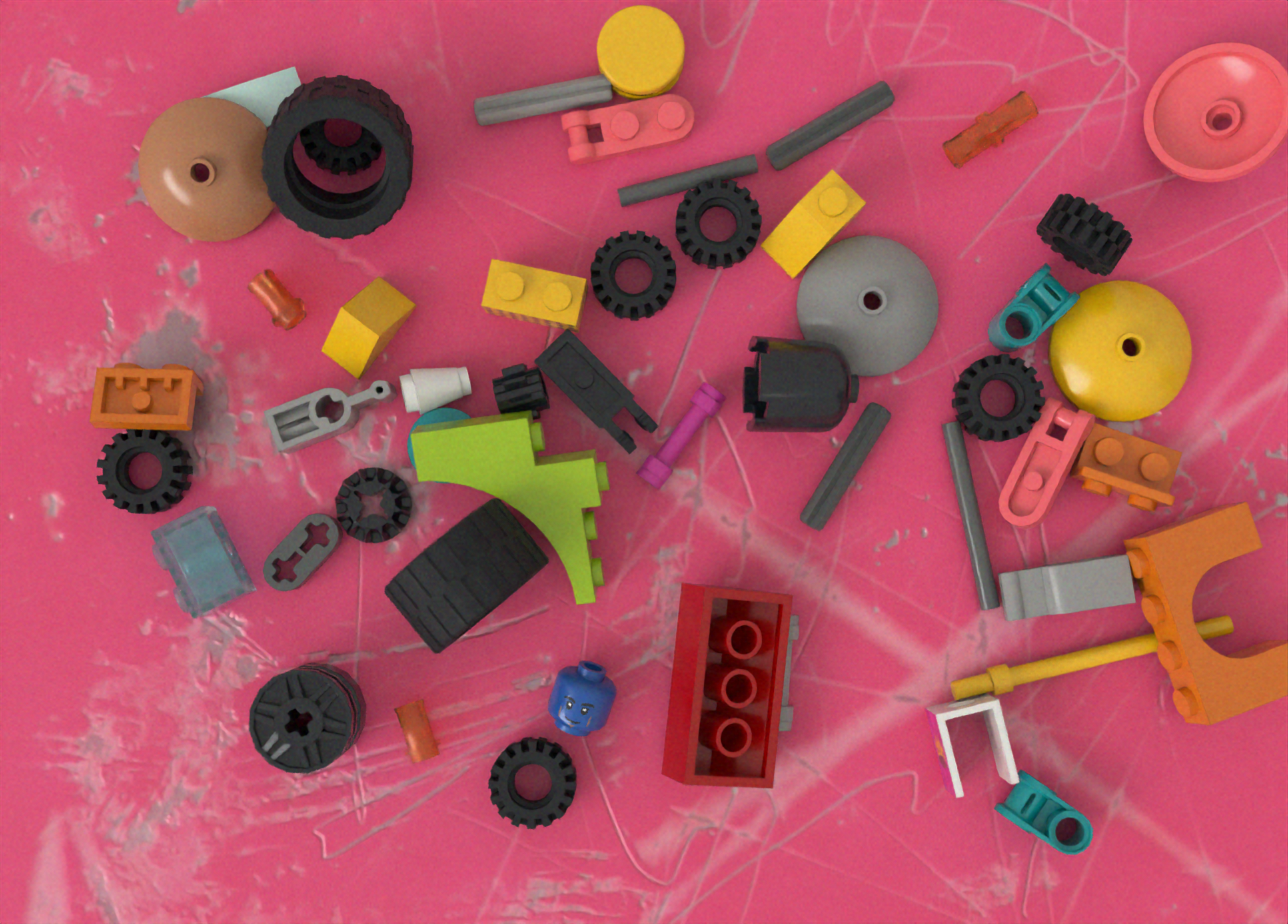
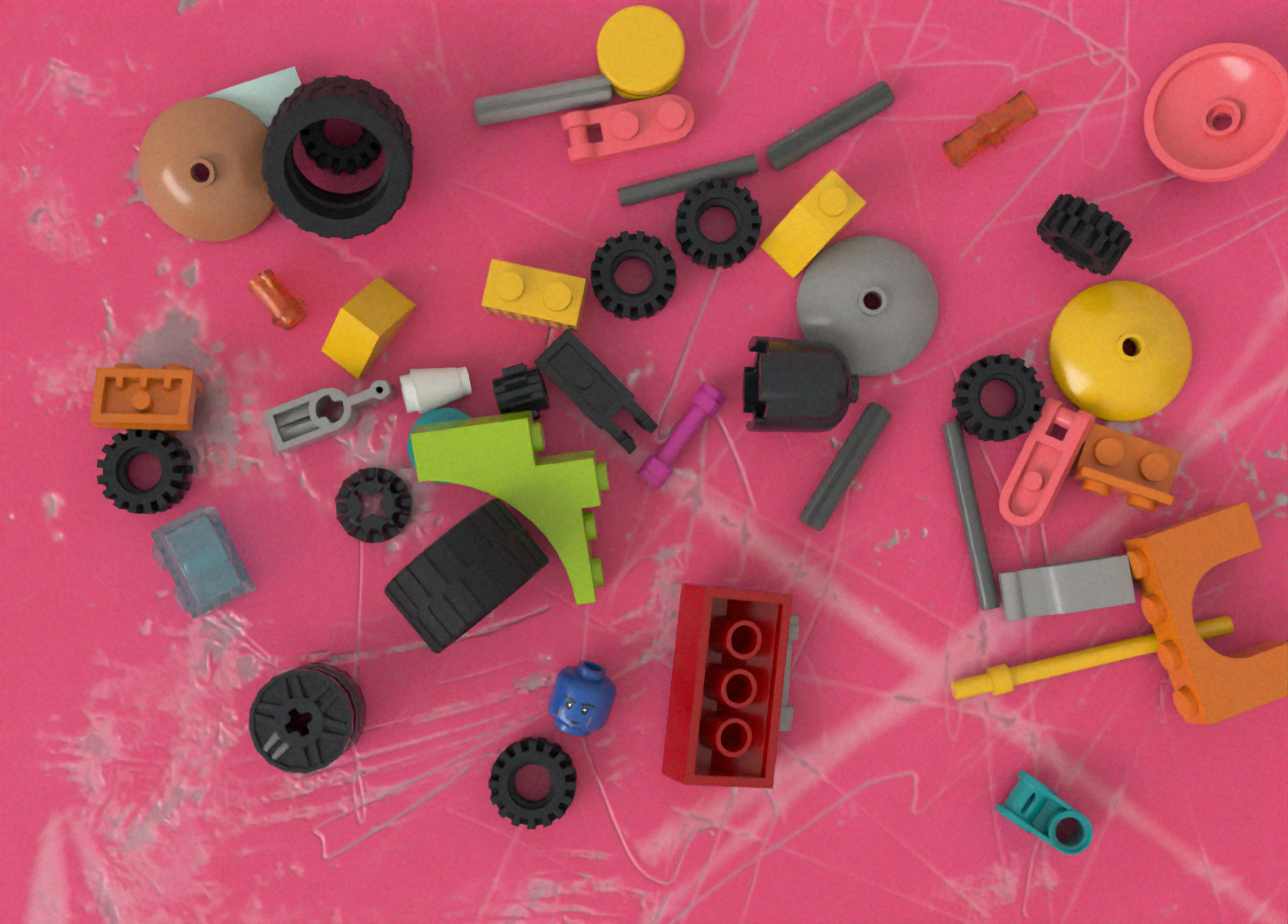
(294, 544): dark grey beam -> none
(417, 731): clear orange pin -> none
(996, 731): white piece -> none
(1036, 306): teal piece -> none

